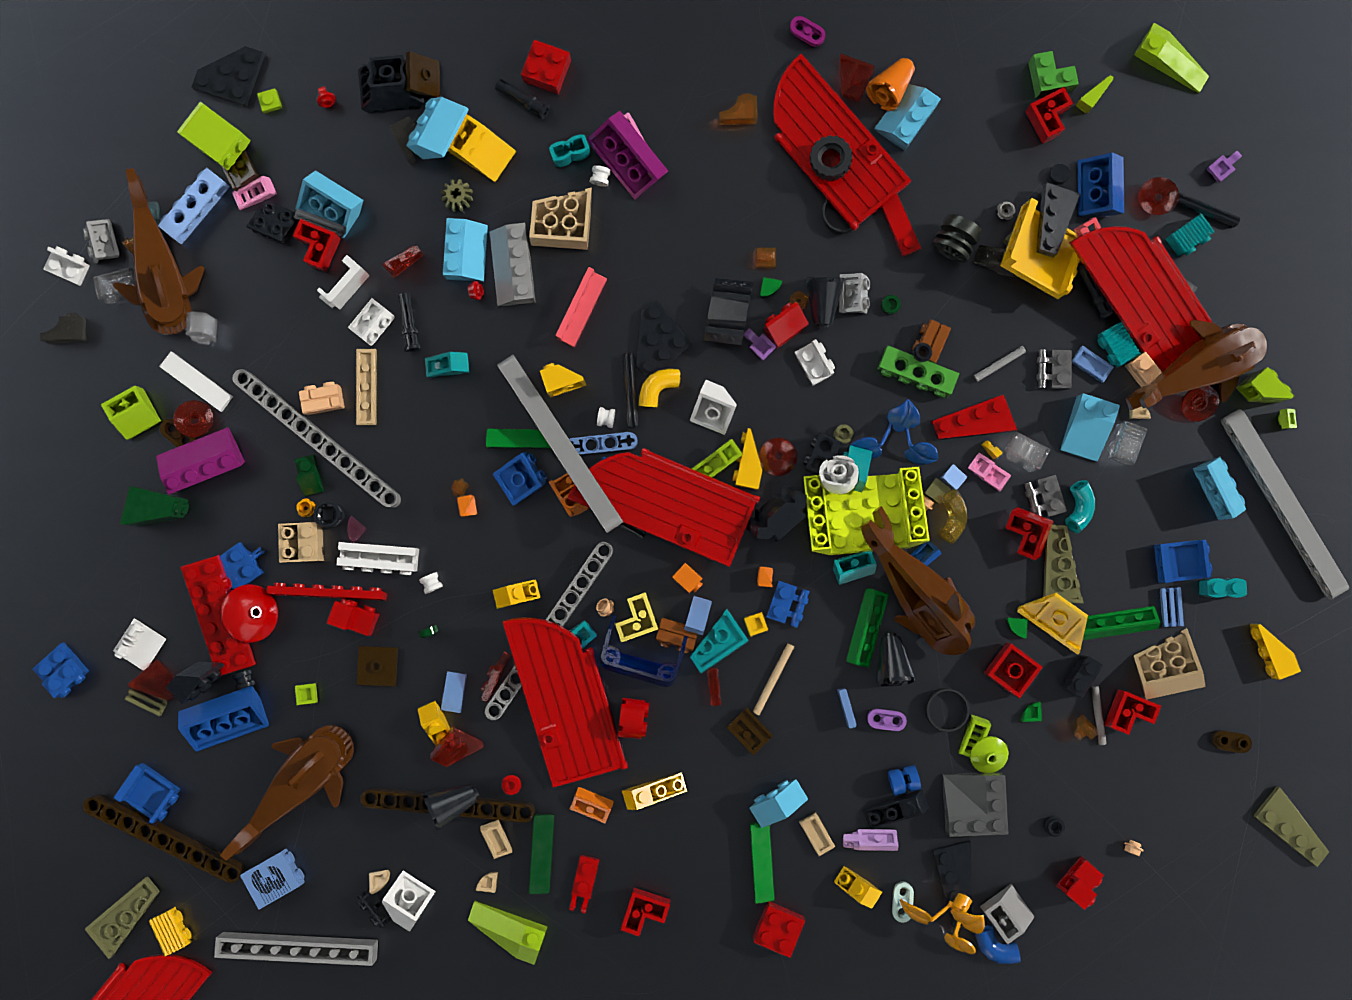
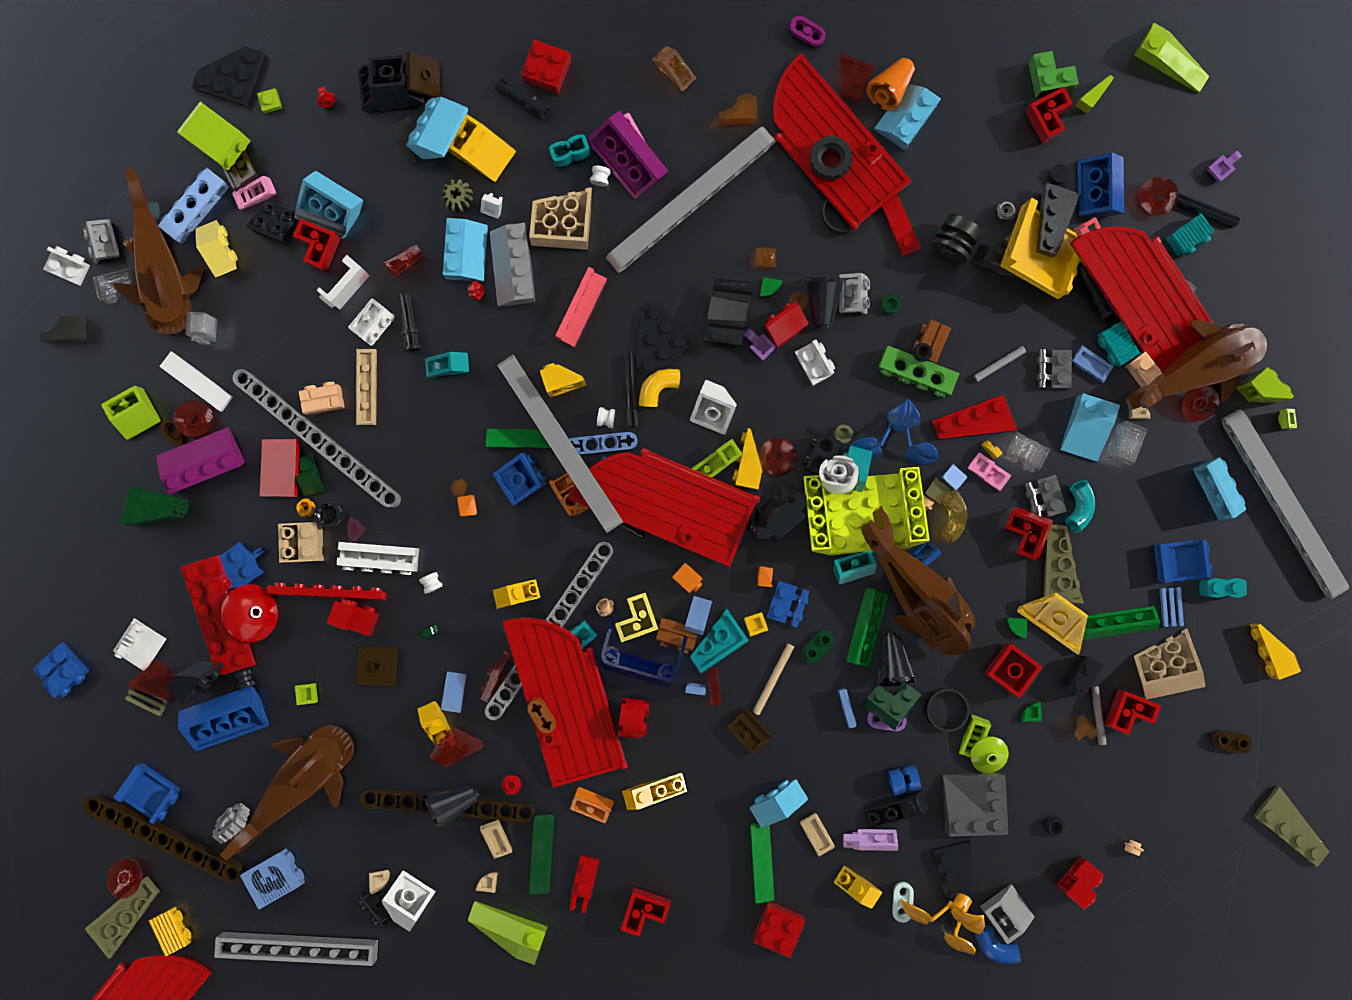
(118, 880): none -> clear red dish
(212, 245): none -> light yellow brick
(230, 823): none -> light grey gear
(279, 467): none -> tile
(491, 205): none -> white tile
(545, 712): none -> dark orange beam
(674, 67): none -> clear orange arch
(690, 199): none -> light grey beam
(695, 688): none -> medium blue tile
(818, 646): none -> dark green plate
(891, 708): none -> dark green brick

